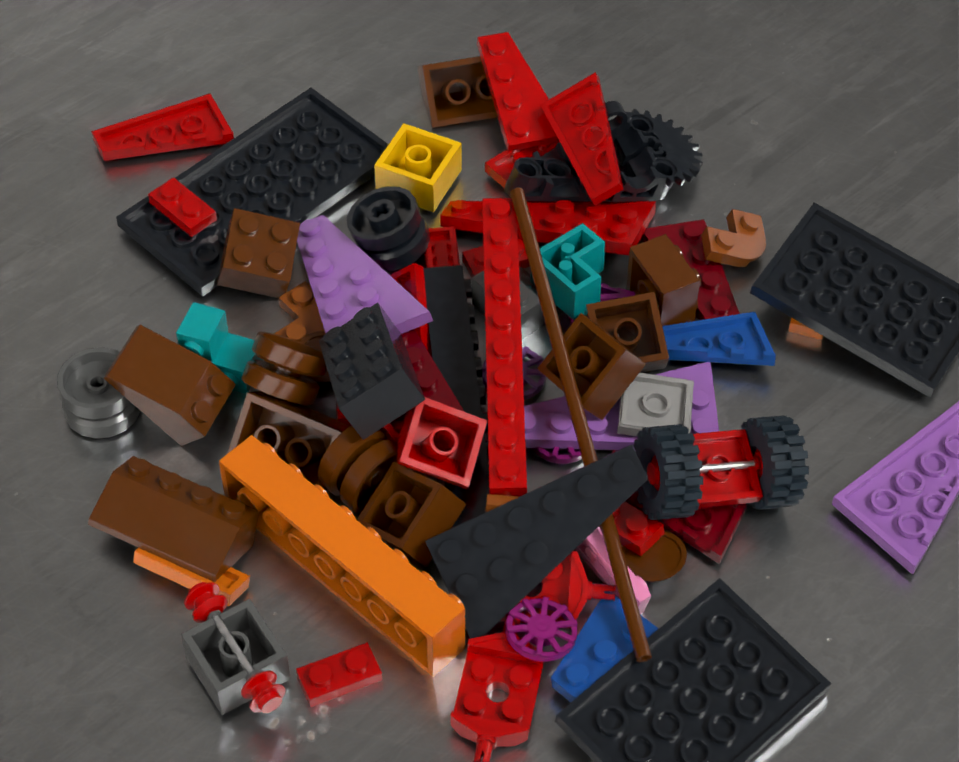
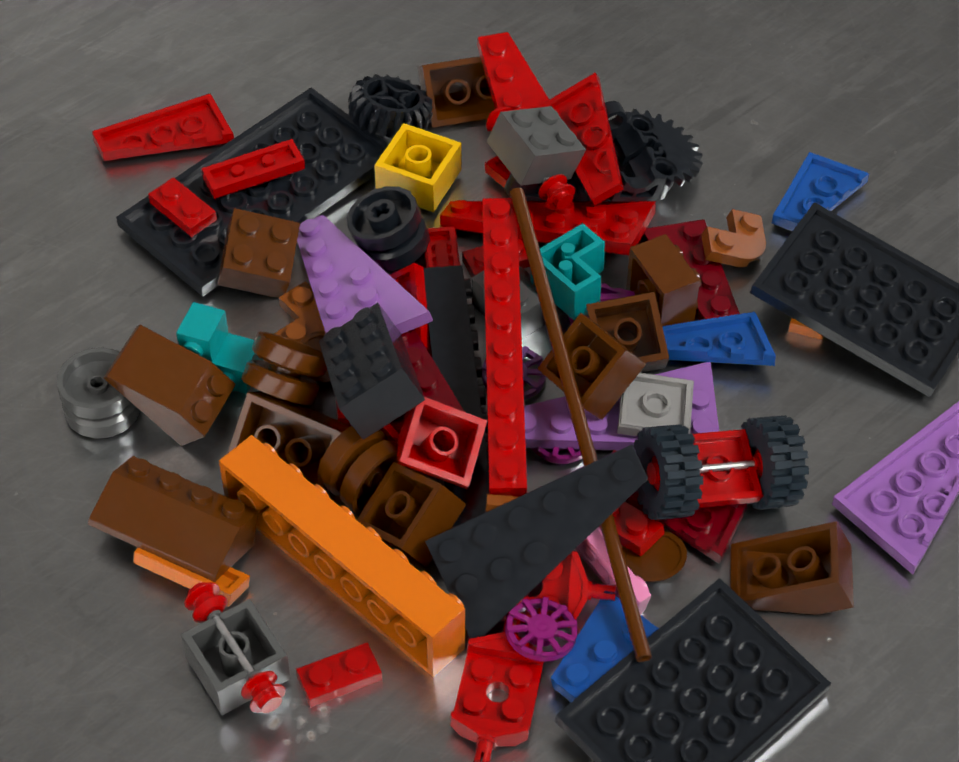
(253, 168): none -> red plate
(387, 103): none -> black gear
(537, 150): none -> dark grey brick
(795, 571): none -> reddish brown slope
(819, 182): none -> blue wing

